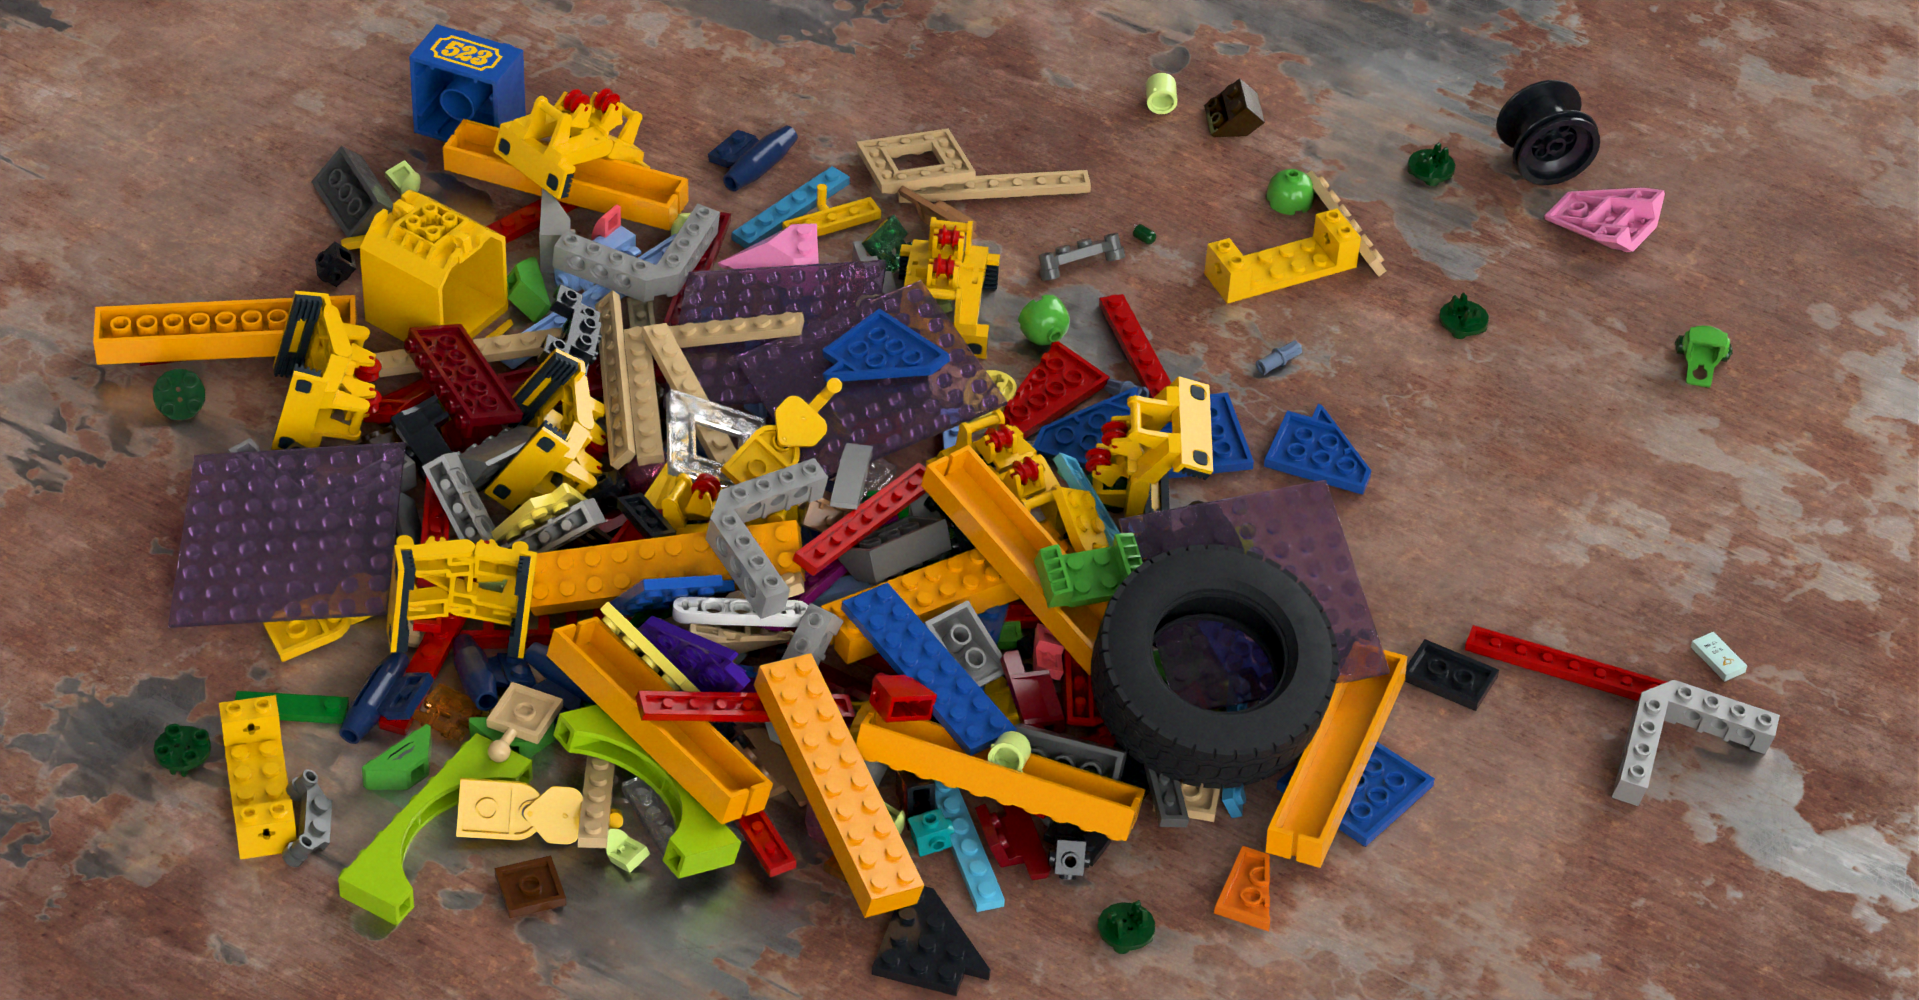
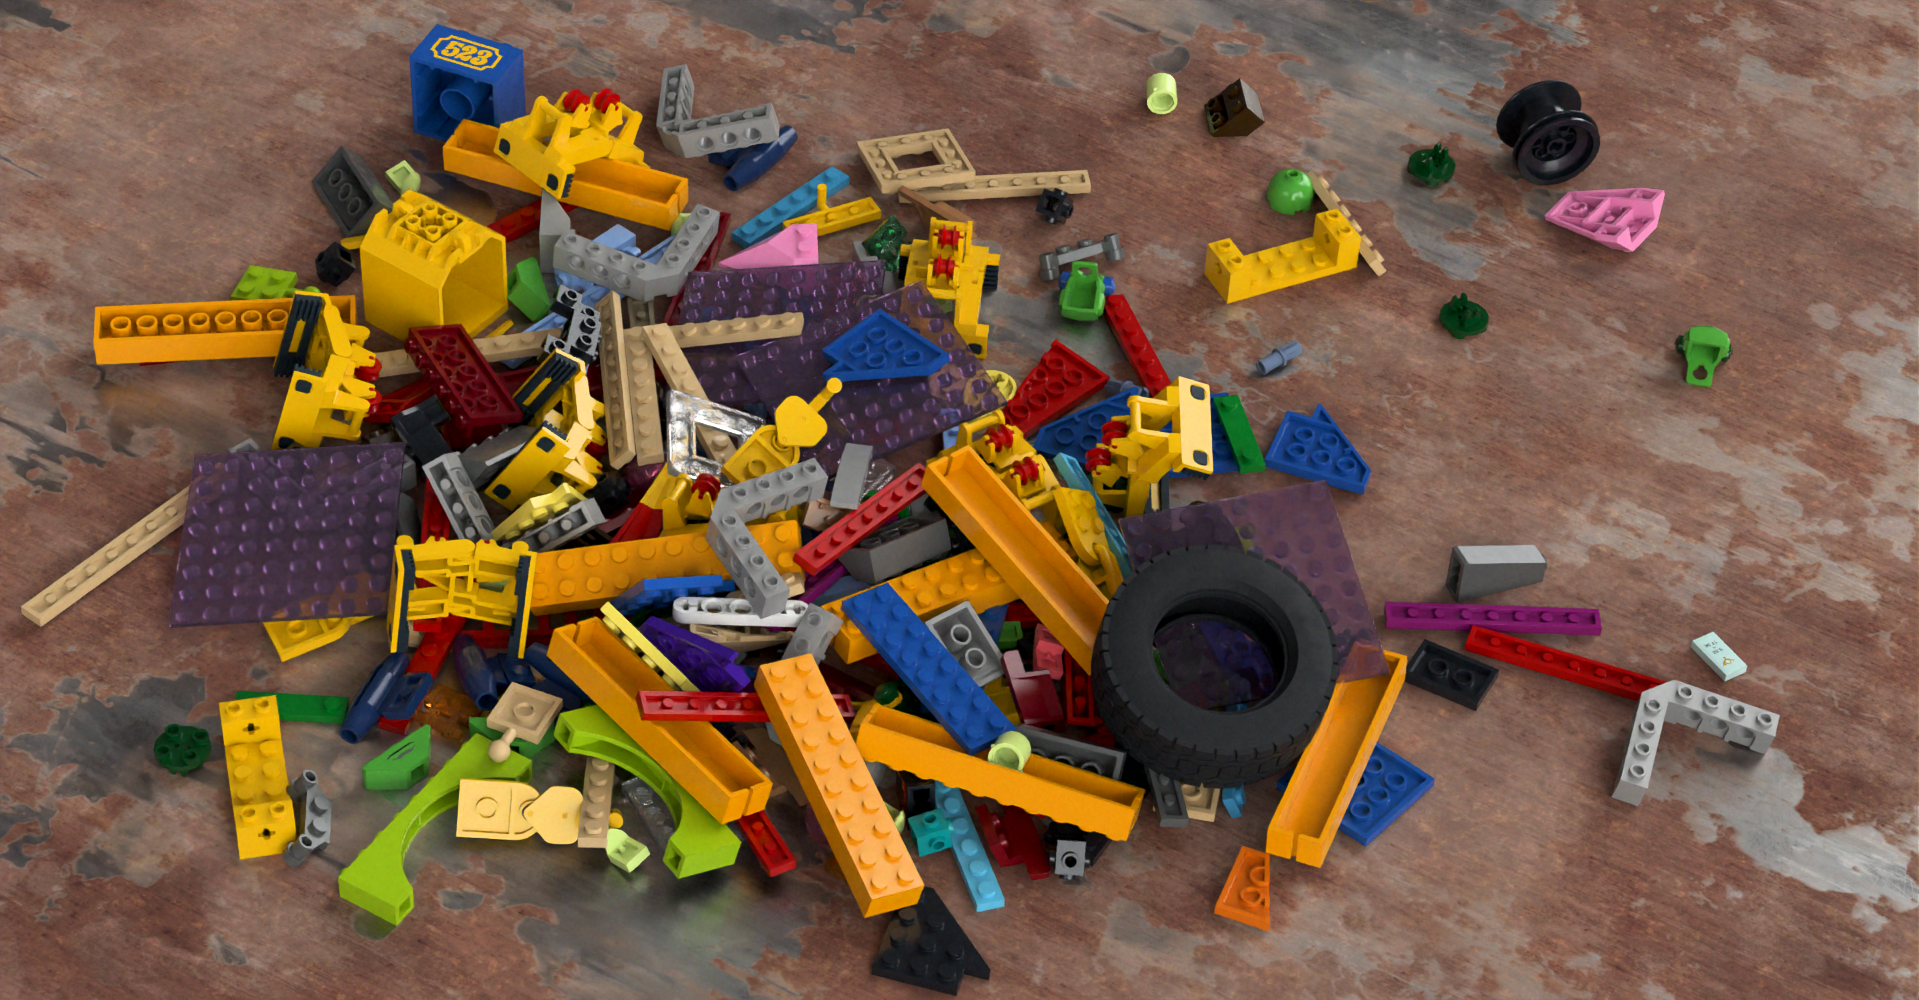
(107, 561): none -> tan plate
(191, 392): dark green plate -> none
(267, 284): none -> lime plate
(530, 886): reddish brown plate -> none
(607, 223): coral slope -> none
(644, 516): black plate -> none
(711, 133): none -> light grey brick
(901, 698): red torso -> none
(1044, 320): bright green cylinder -> none
(1049, 200): none -> black brick
(1084, 294): none -> bright green piece
(1086, 575): bright green plate -> none
(1117, 933): dark green plate -> none
(1144, 234): dark green piece -> none
(1239, 434): none -> green plate
(1492, 569): none -> dark grey slope
(1492, 617): none -> magenta plate

